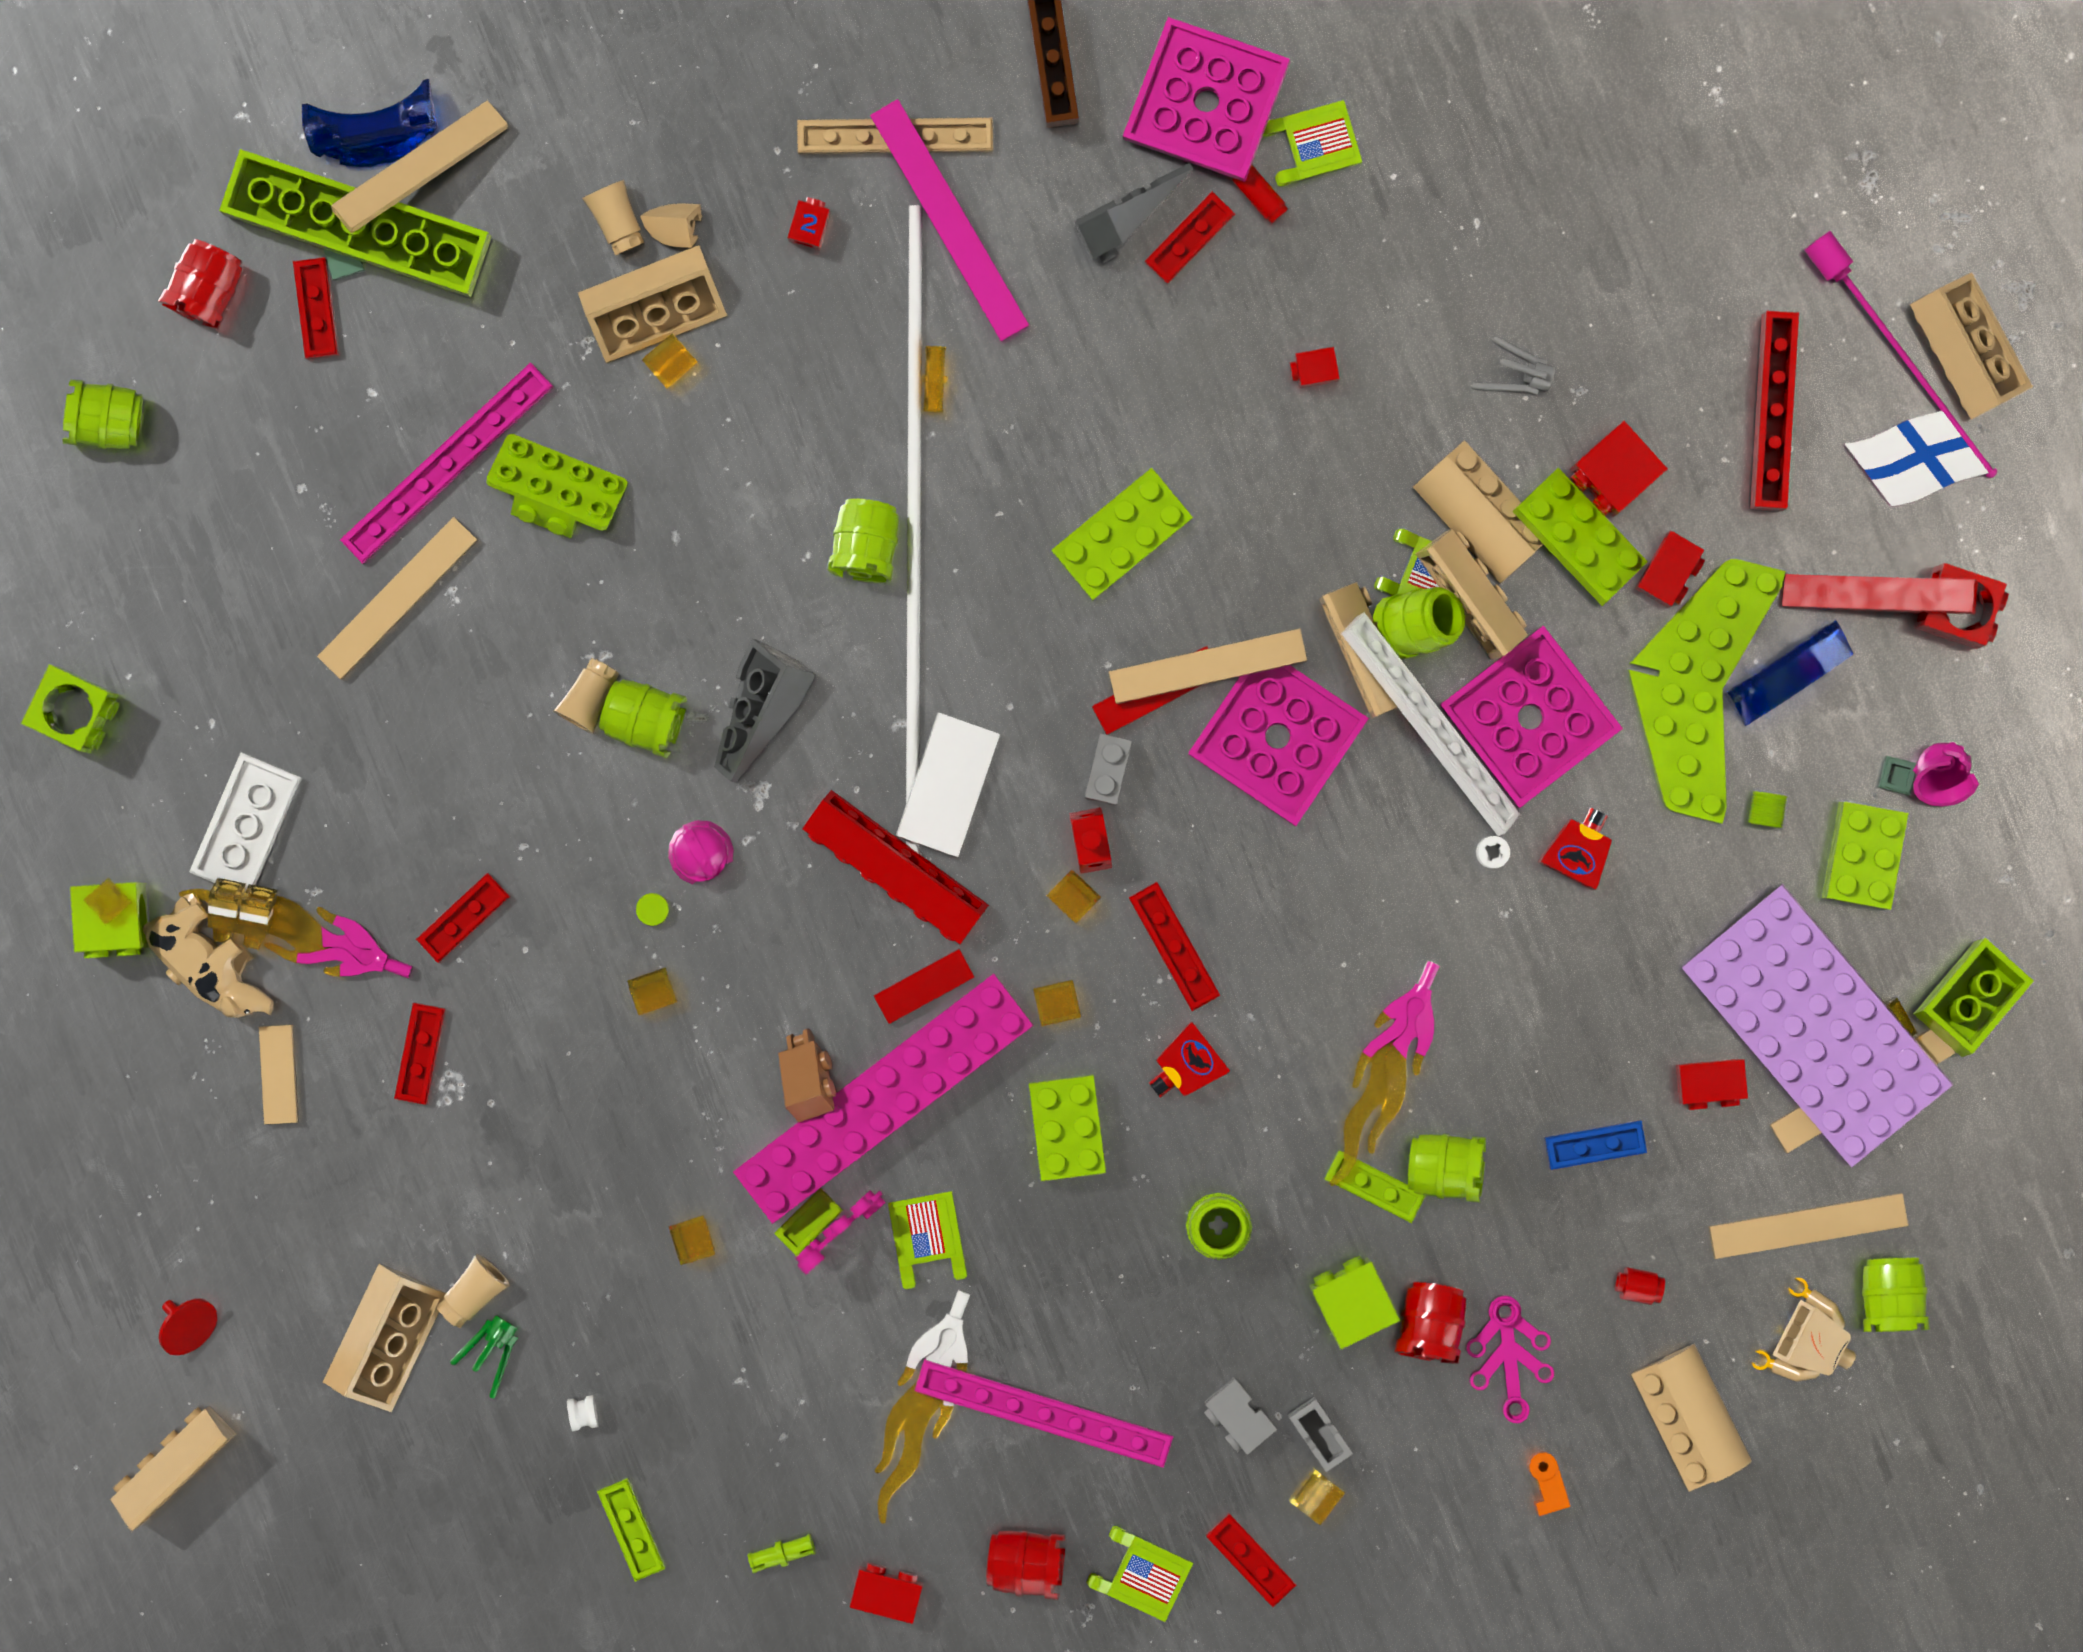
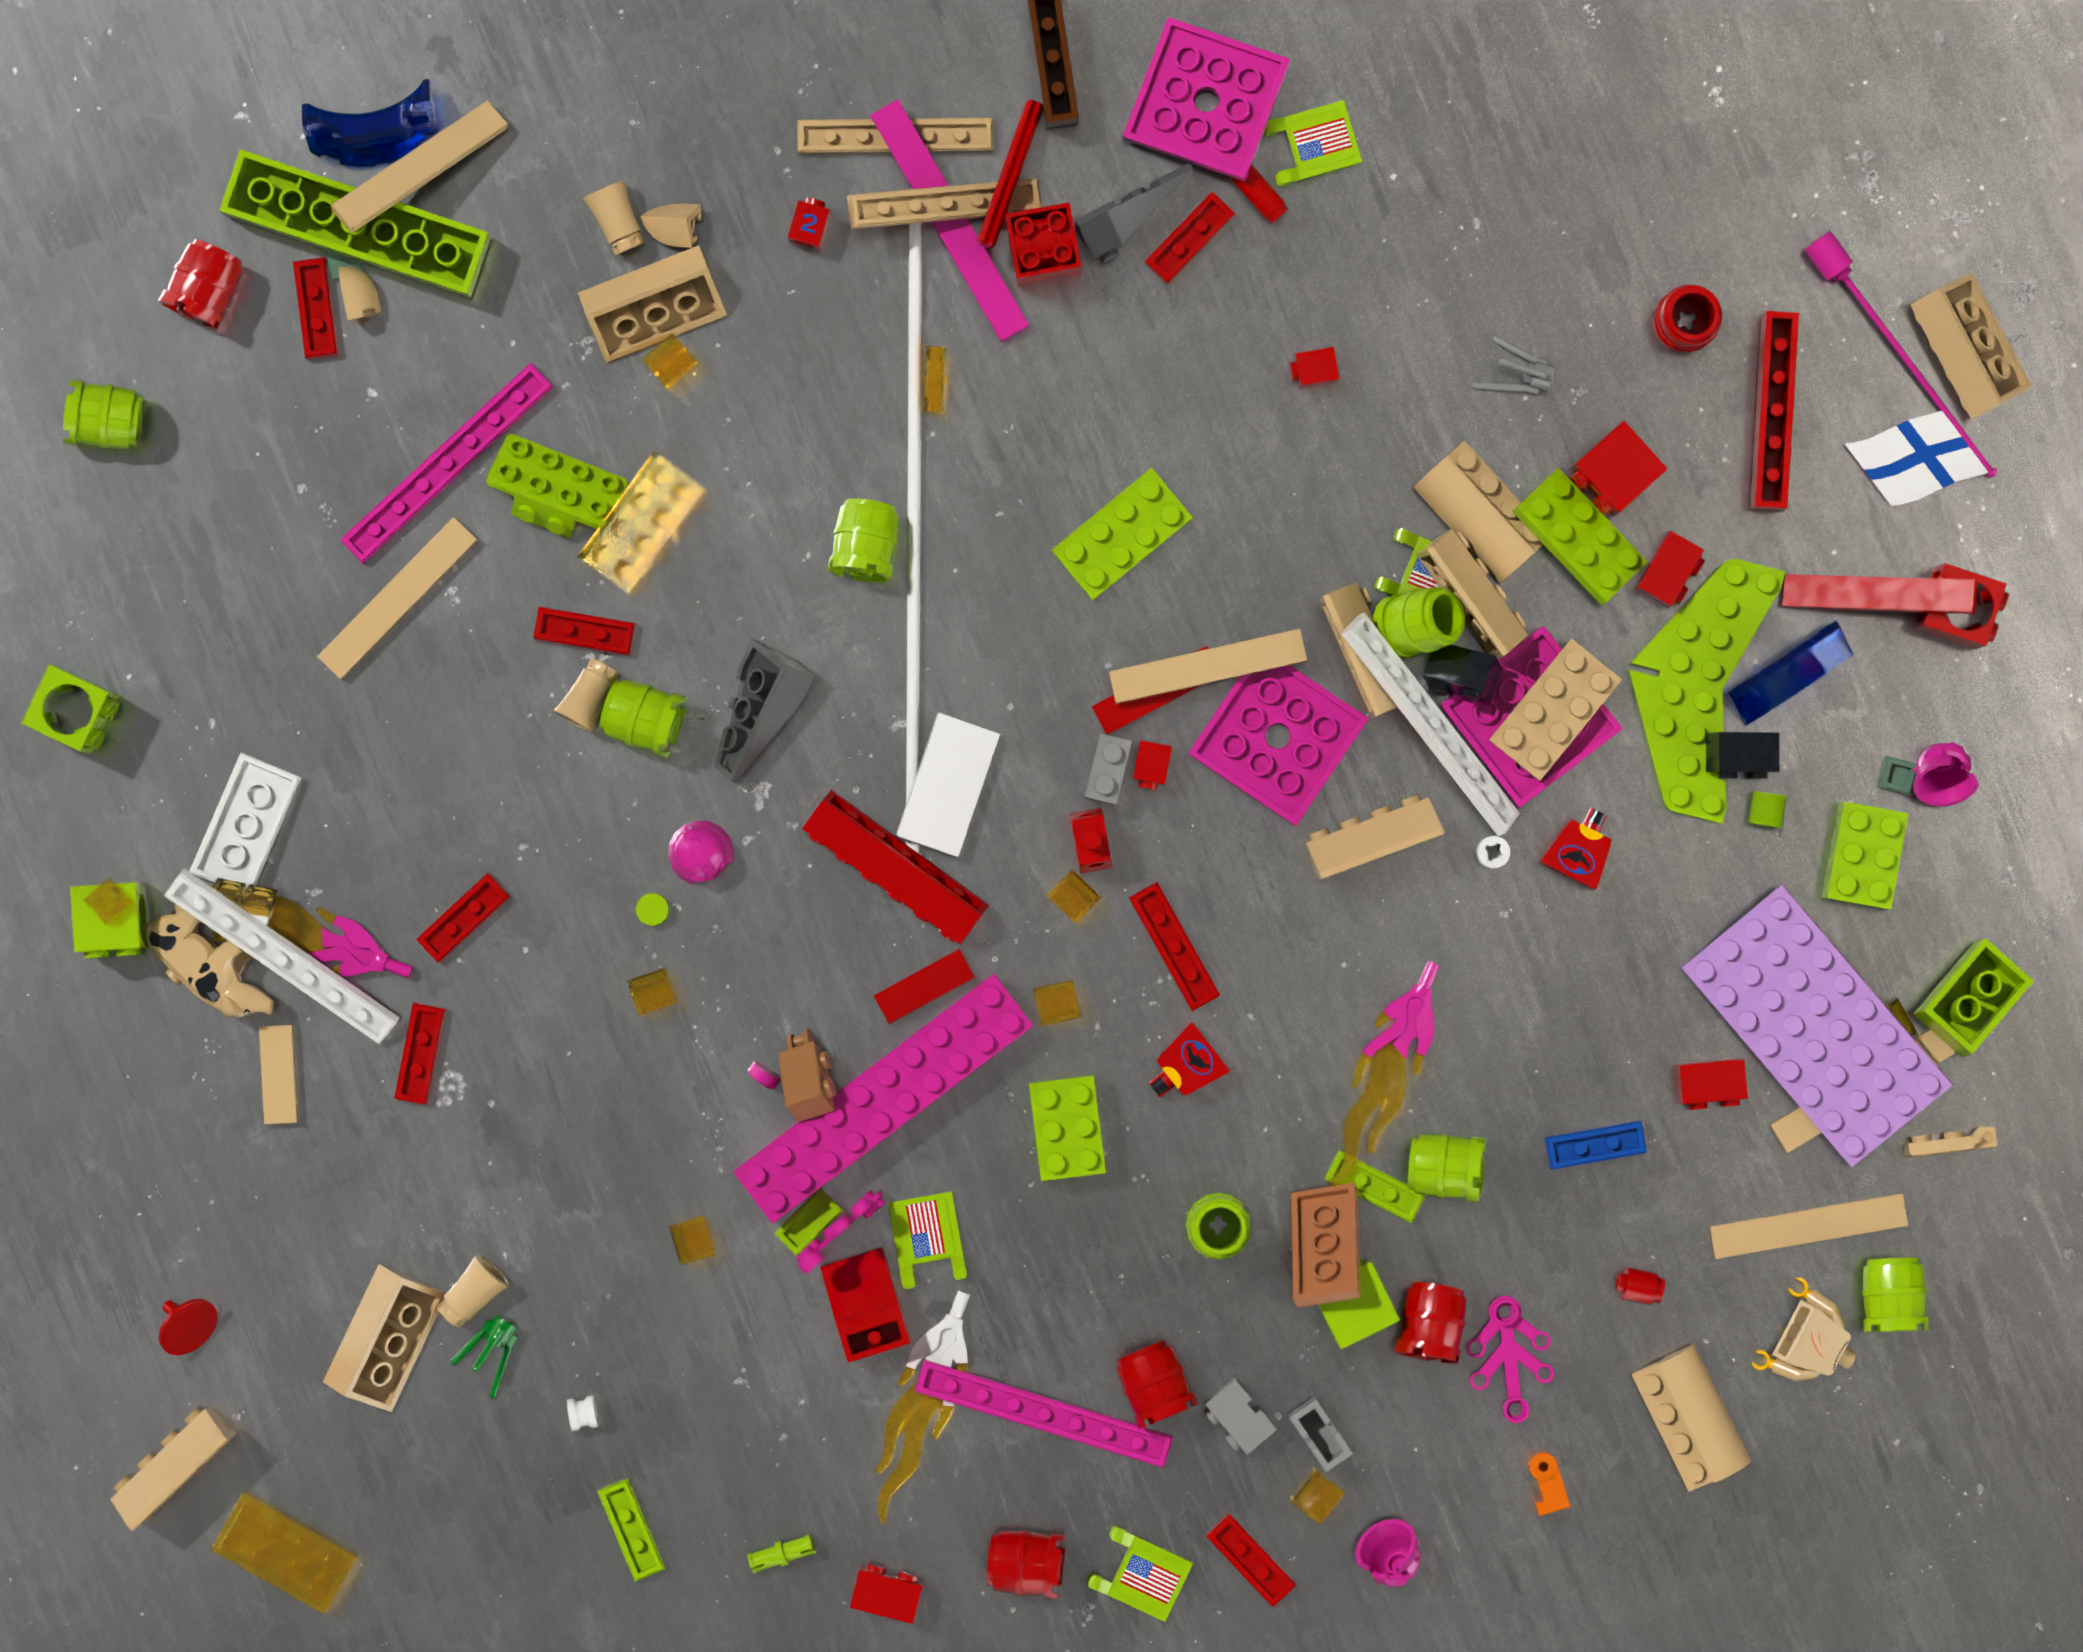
(281, 956): none -> white tile
(284, 1552): none -> clear yellow plate
(358, 293): none -> tan brick
(584, 631): none -> red tile
(641, 522): none -> clear yellow plate
(764, 1075): none -> dark pink tile
(865, 1305): none -> red slope
(935, 204): none -> tan tile
(1010, 174): none -> red axle
(1043, 243): none -> red brick
(1151, 764): none -> red brick
(1155, 1383): none -> red piece
(1325, 1245): none -> nougat plate
(1373, 838): none -> tan slope
(1389, 1552): none -> dark pink helmet
(1462, 673): none -> black brick
(1555, 709): none -> tan plate
(1694, 301): none -> red piece
(1742, 753): none -> black brick
(1953, 1142): none -> tan hinge

